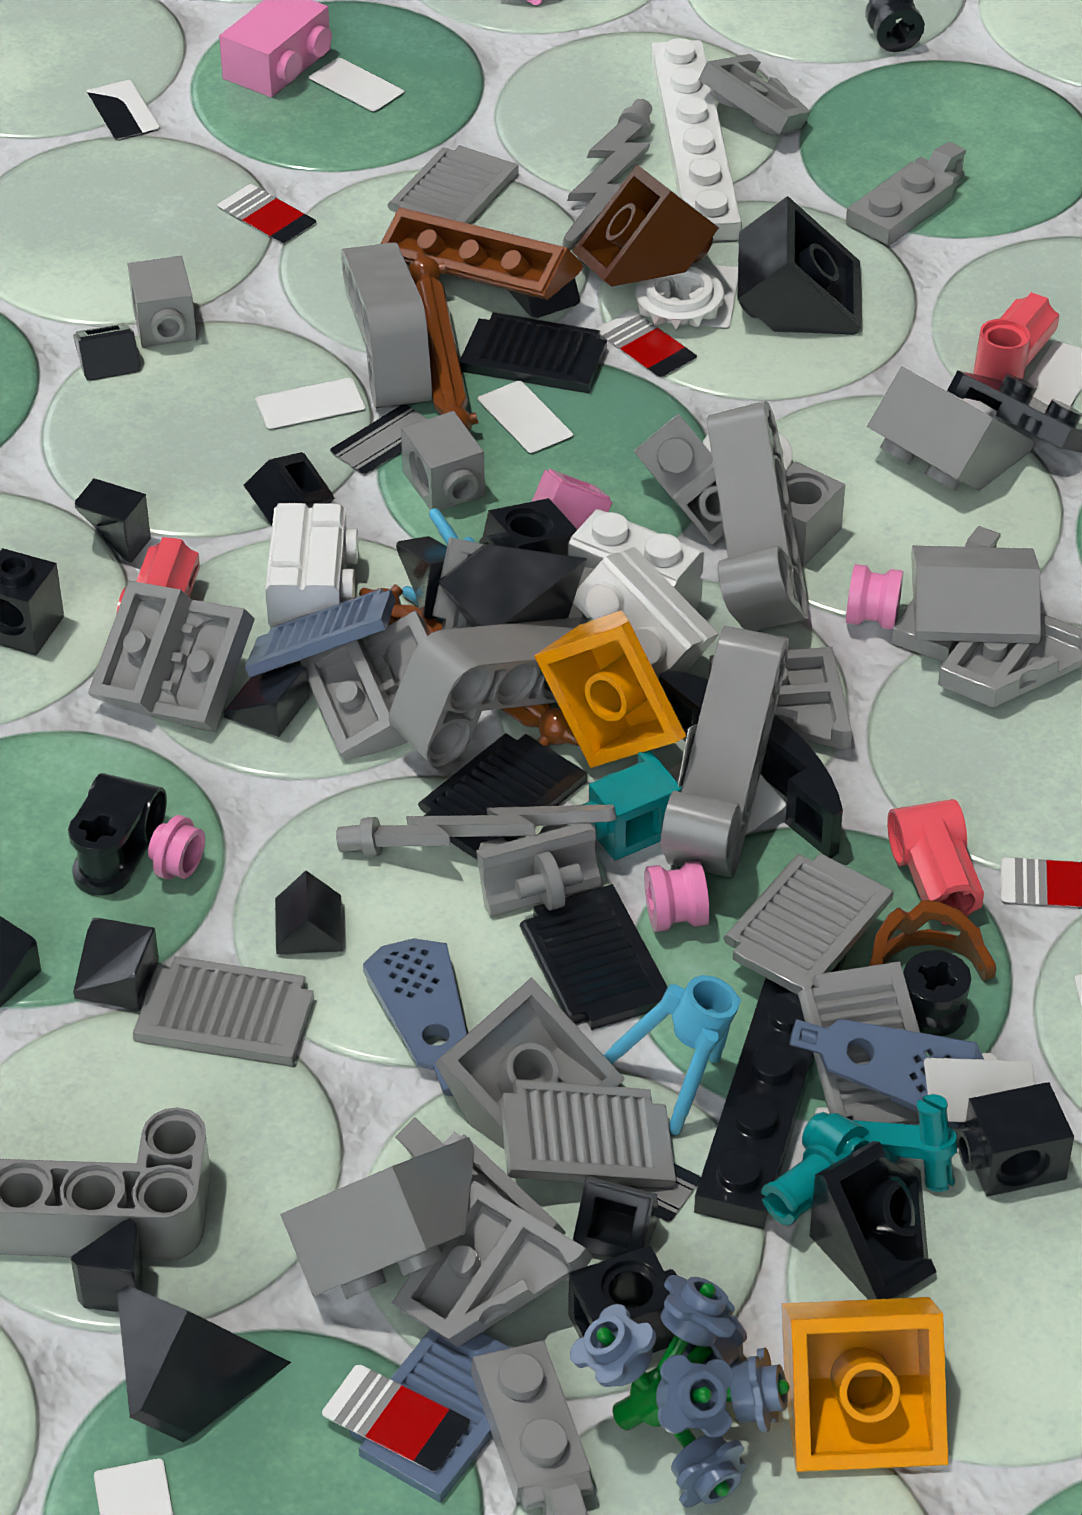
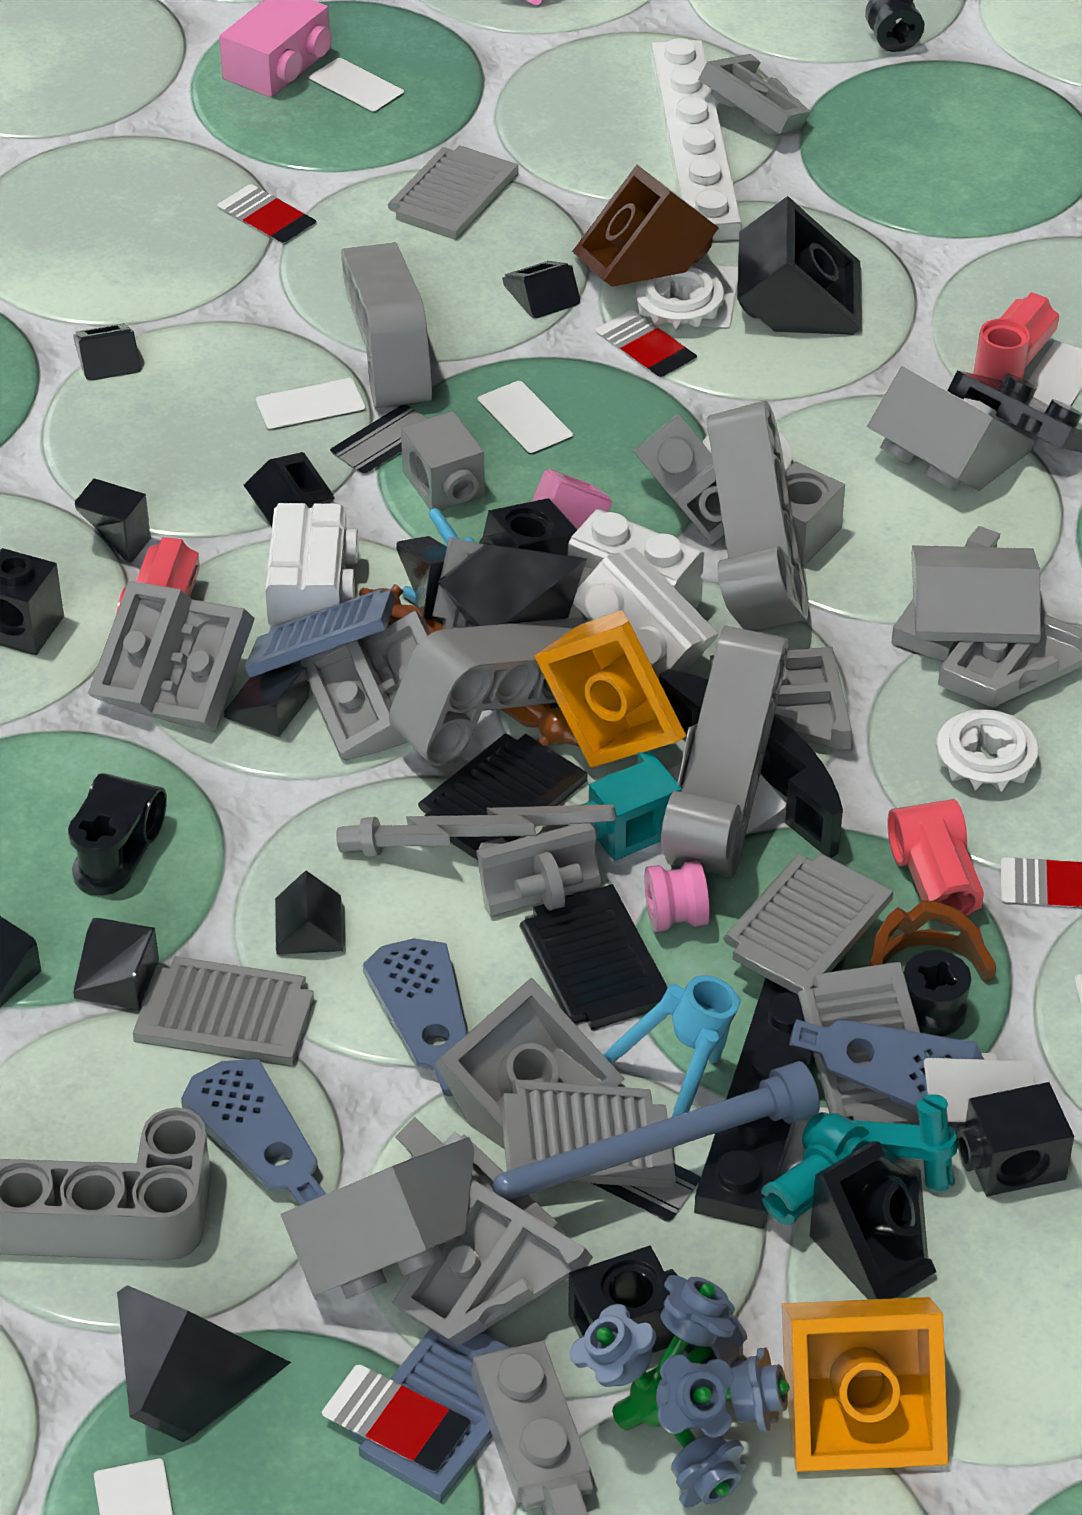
(108, 1267): black slope -> none
(122, 109): sticker -> none
(162, 301): light grey brick -> none
(176, 848): bright pink plate -> none
(254, 1124): none -> sand blue piece
(446, 372): dark orange wheel -> none
(484, 253): dark orange slope -> none
(534, 352): black window -> none
(615, 1218): black slope -> none
(620, 157): light grey piece -> none
(785, 1095): none -> sand blue piece
(874, 596): bright pink wheel -> none
(908, 195): light grey hinge -> none
(1000, 734): none -> white gear

